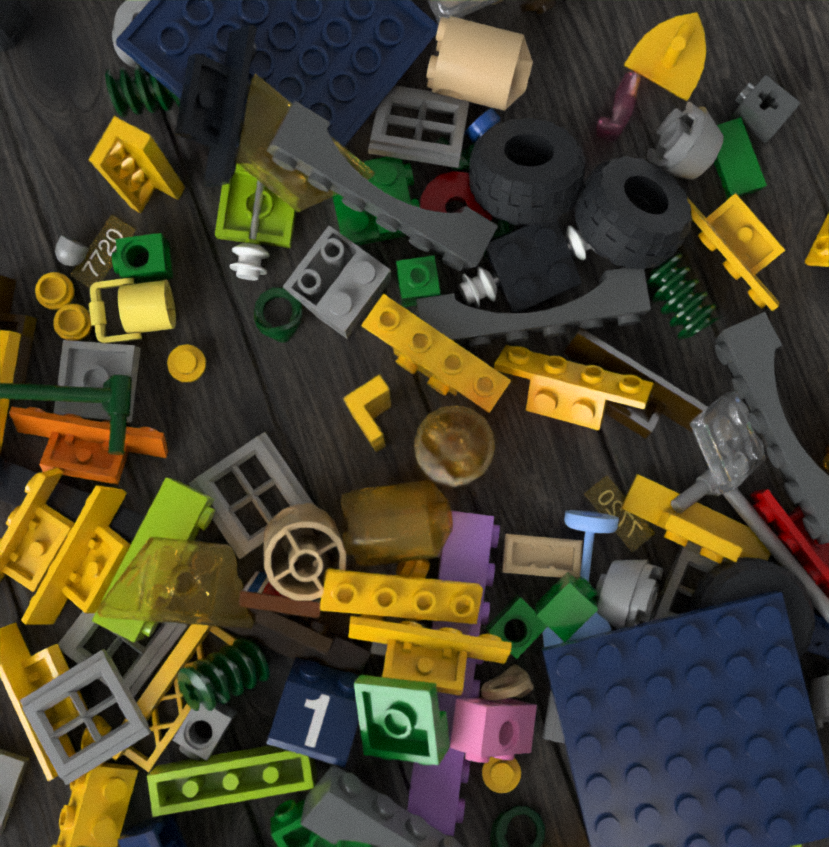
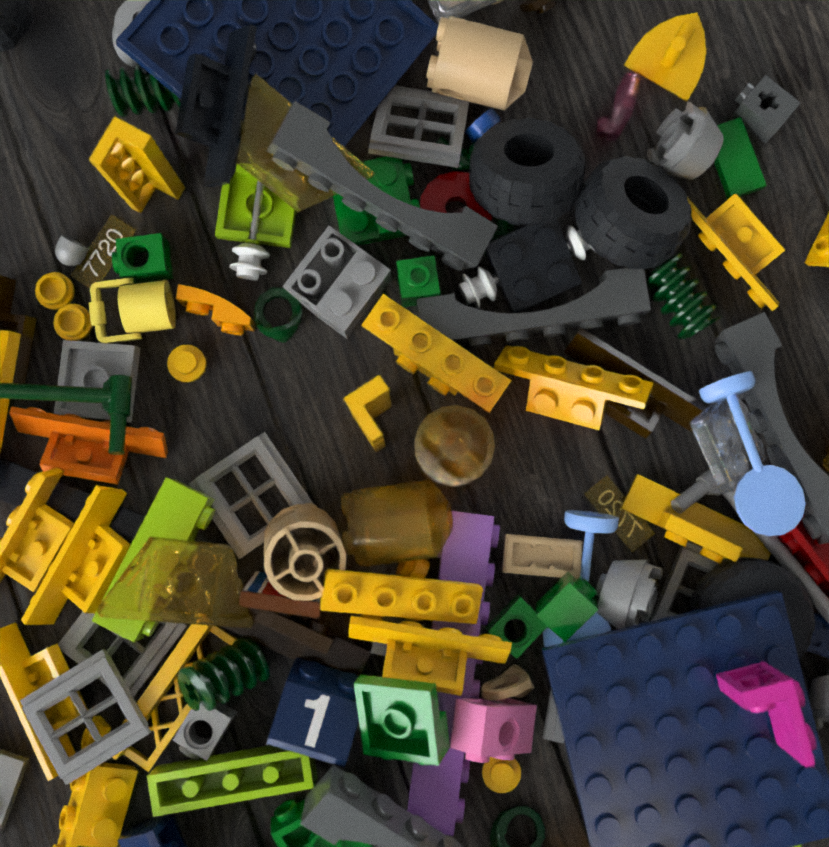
(224, 314): none -> light orange slope
(766, 496): none -> light blue piece
(767, 689): none -> dark pink bracket

